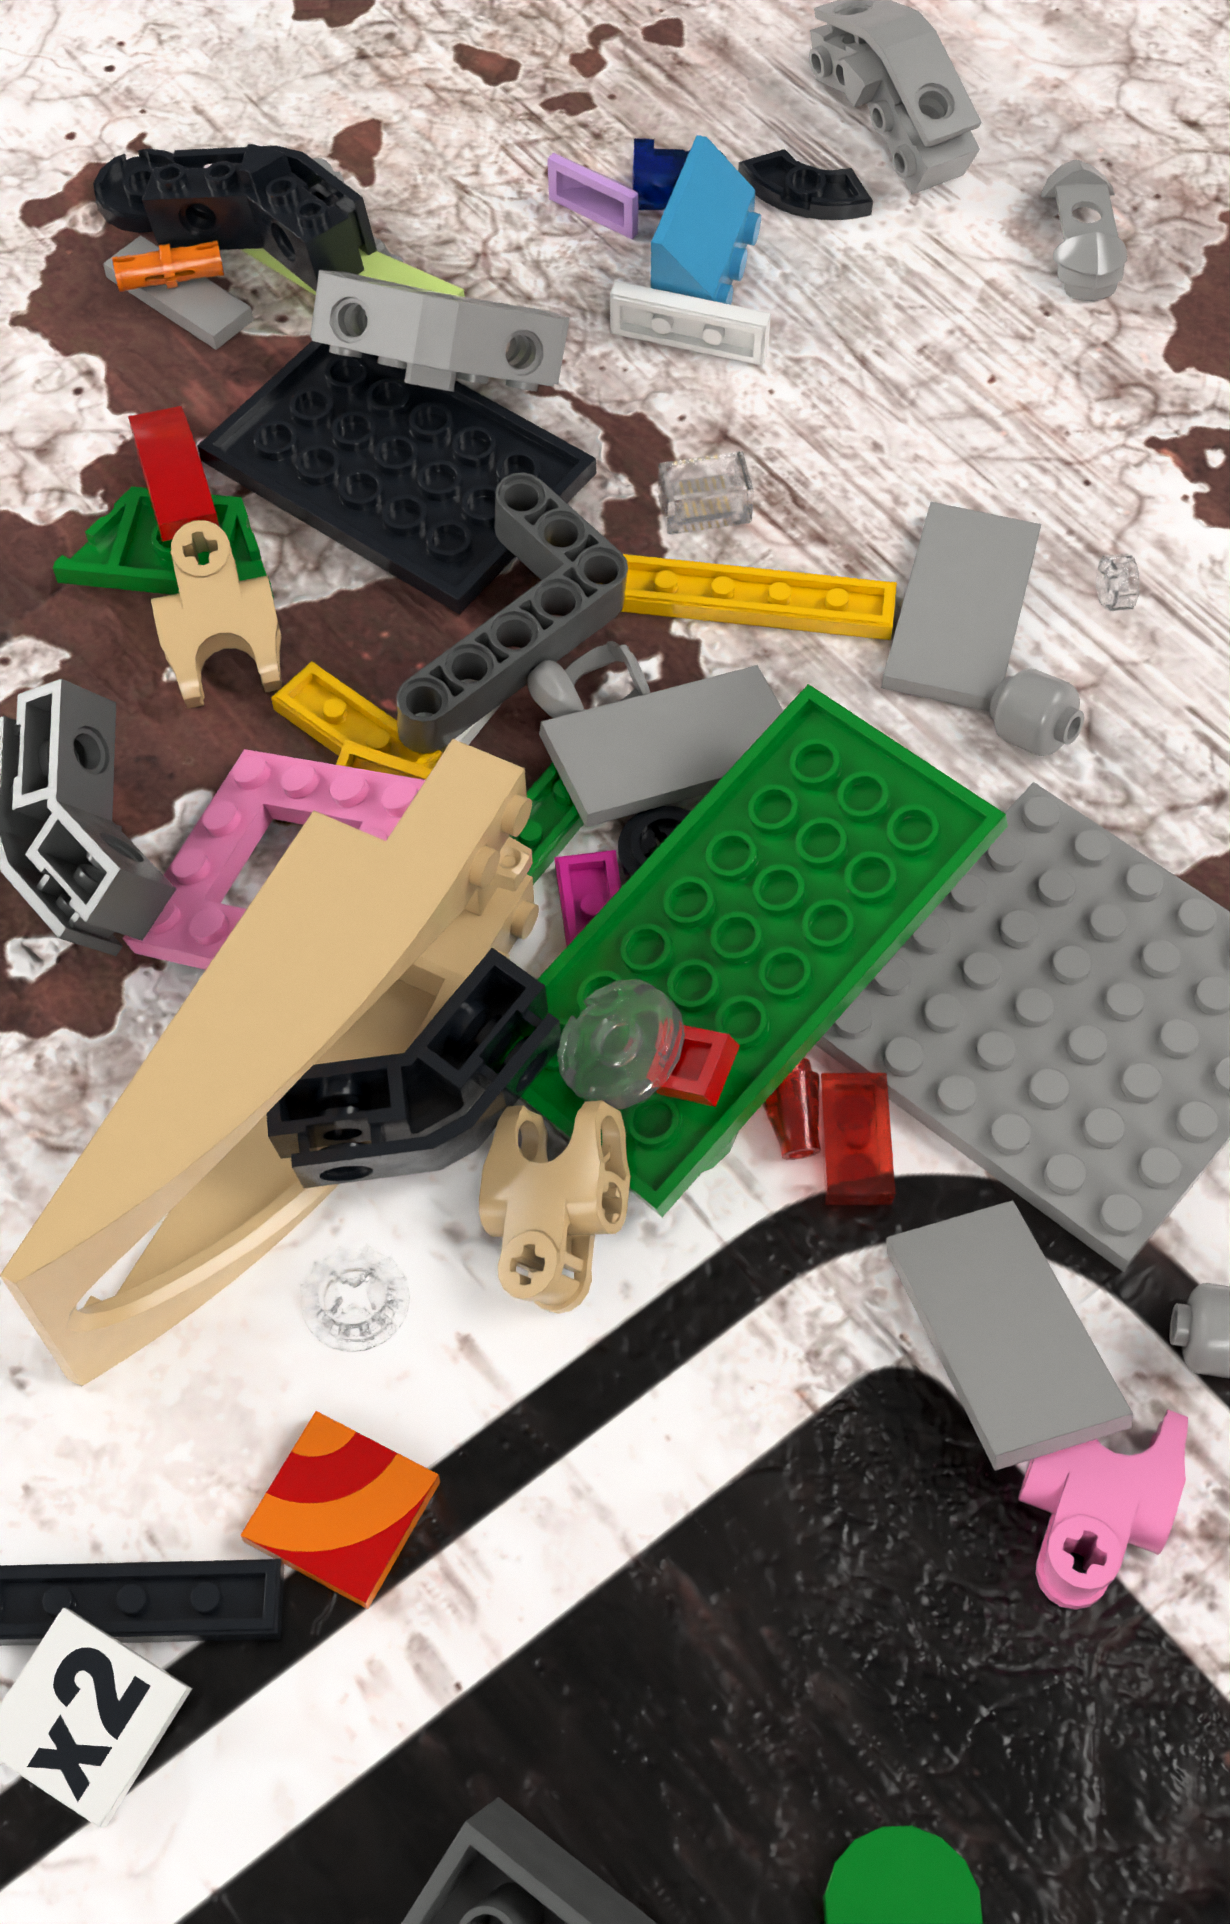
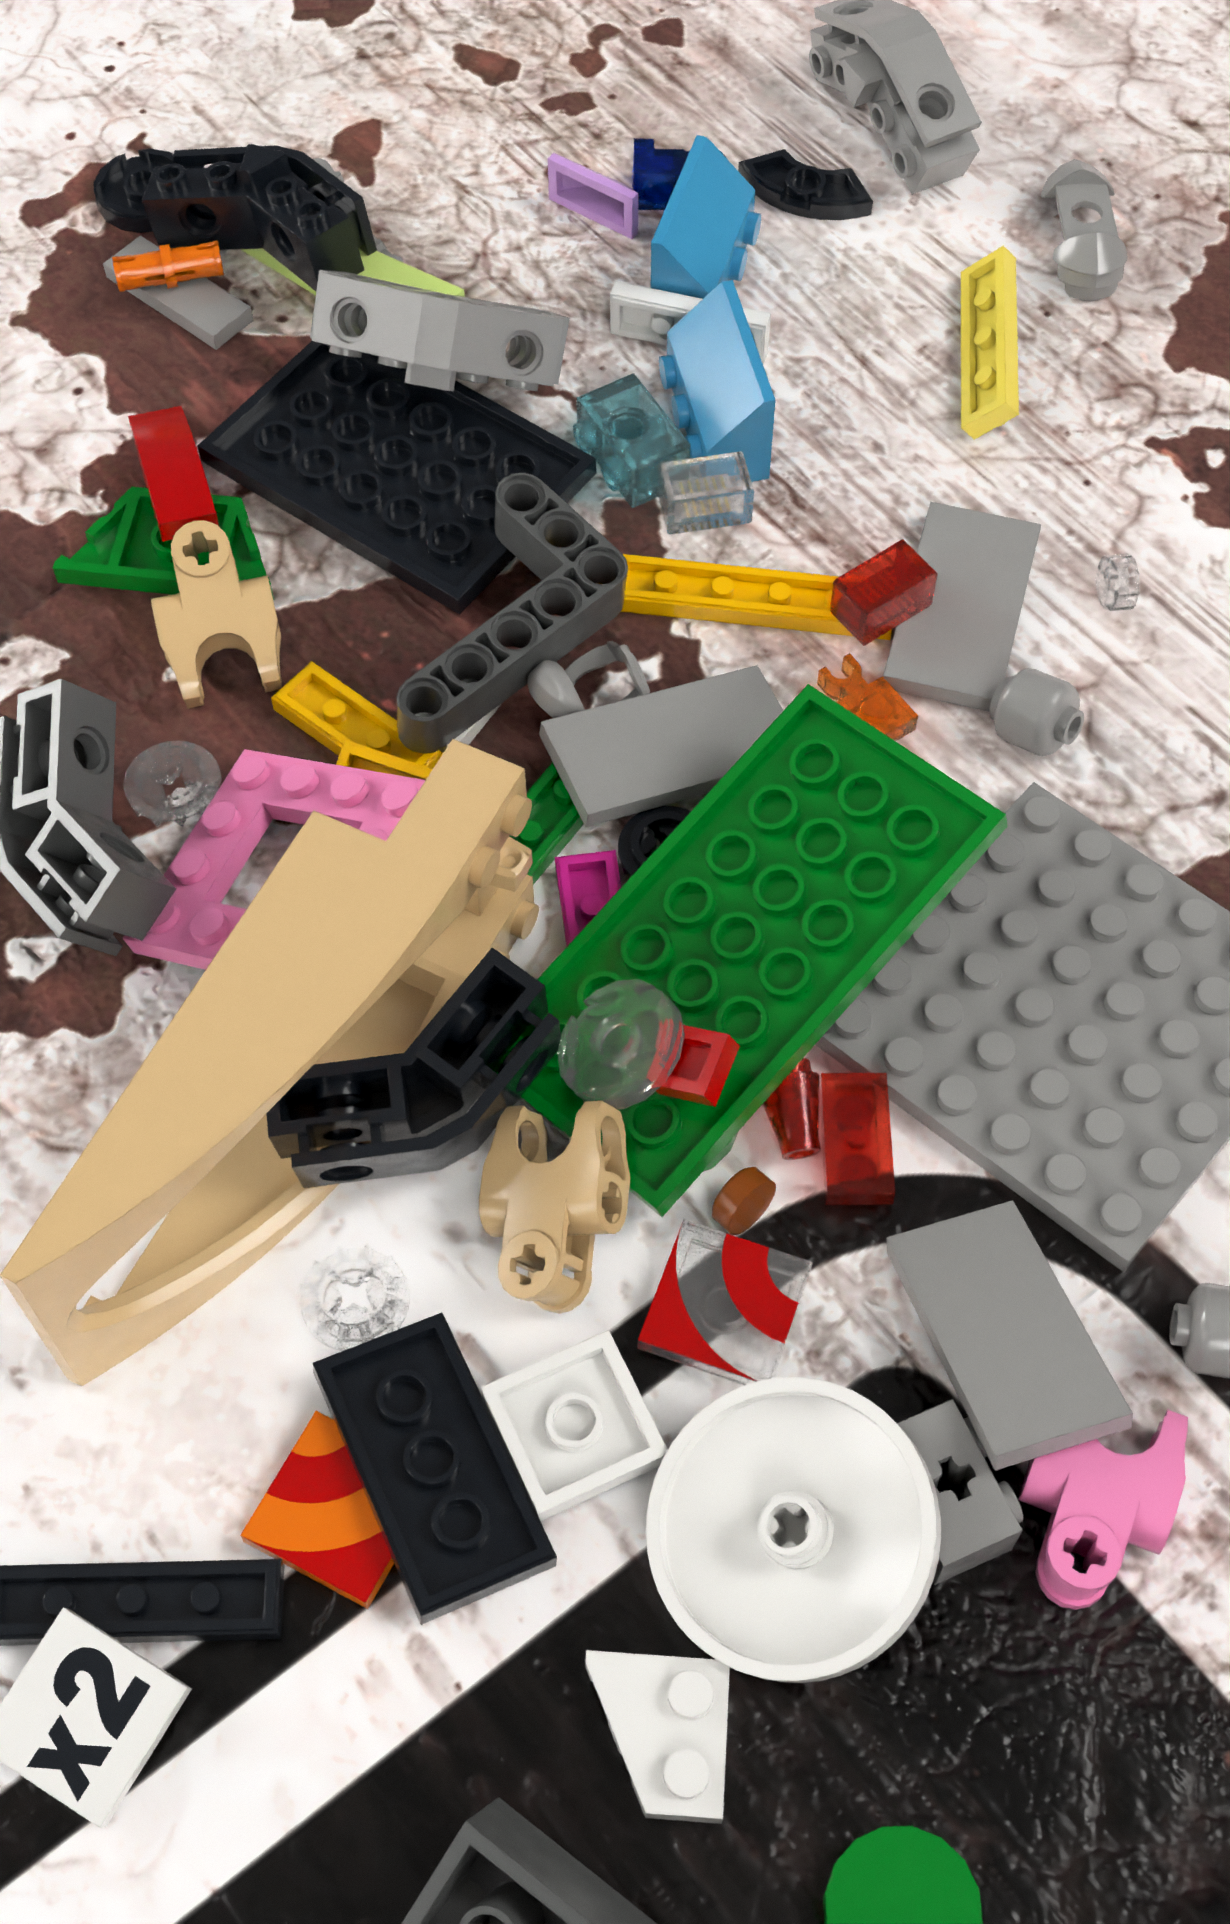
(162, 765): none -> clear gear
(433, 1467): none -> black tile
(574, 1424): none -> white plate
(628, 437): none -> clear light blue brick
(668, 1729): none -> white wing
(720, 382): none -> dark azure slope
(724, 1305): none -> tile
(743, 1200): none -> dark orange tile
(793, 1530): none -> white dish
(872, 702): none -> clear orange plate
(883, 592): none -> clear red piece
(988, 1512): none -> light grey brick
(989, 343): none -> light yellow plate

